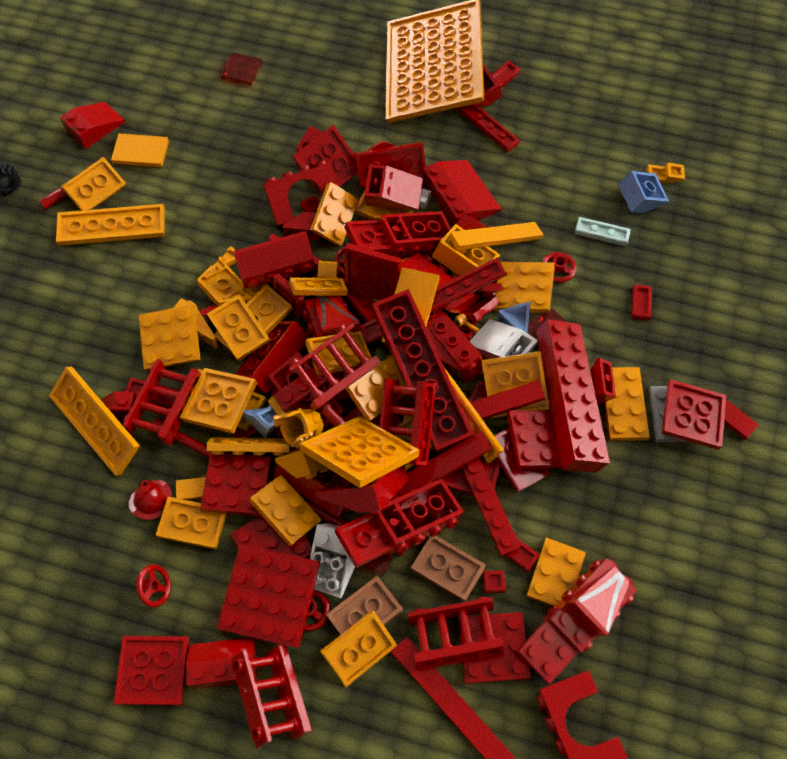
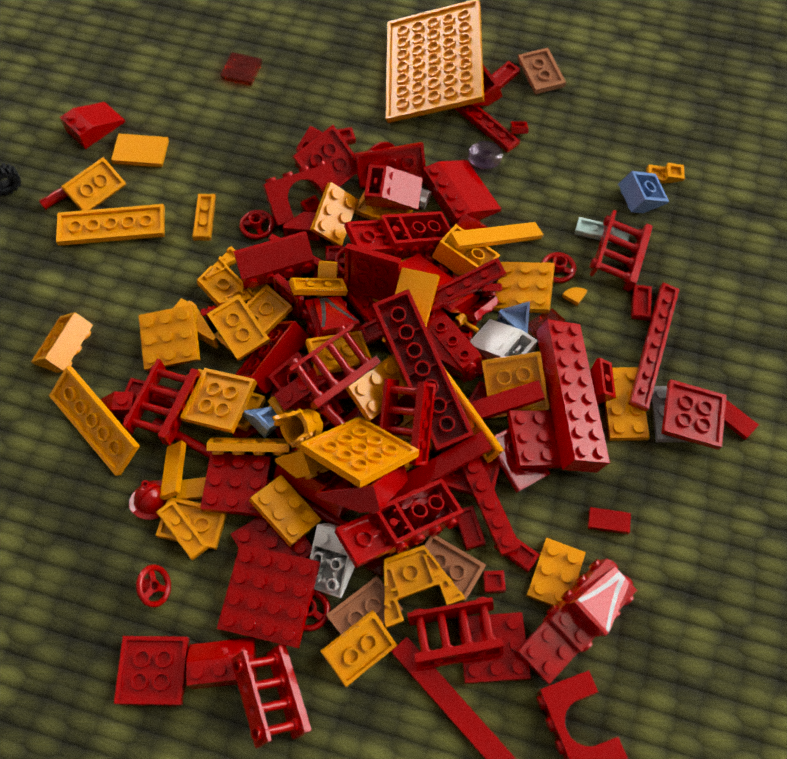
(63, 342): none -> light orange slope
(173, 470): none -> light orange tile
(182, 529): none -> light orange tile
(204, 217): none -> light orange tile
(256, 218): none -> red piece
(331, 251): none -> red tile
(348, 135): none -> red tile
(411, 574): none -> light orange wing
(470, 529): none -> red tile
(485, 155): none -> dish
(519, 127): none -> red tile
(541, 71): none -> nougat plate
(574, 295): none -> light orange tile
(609, 520): none -> red tile
(638, 250): none -> red fence
(653, 347): none -> red tile

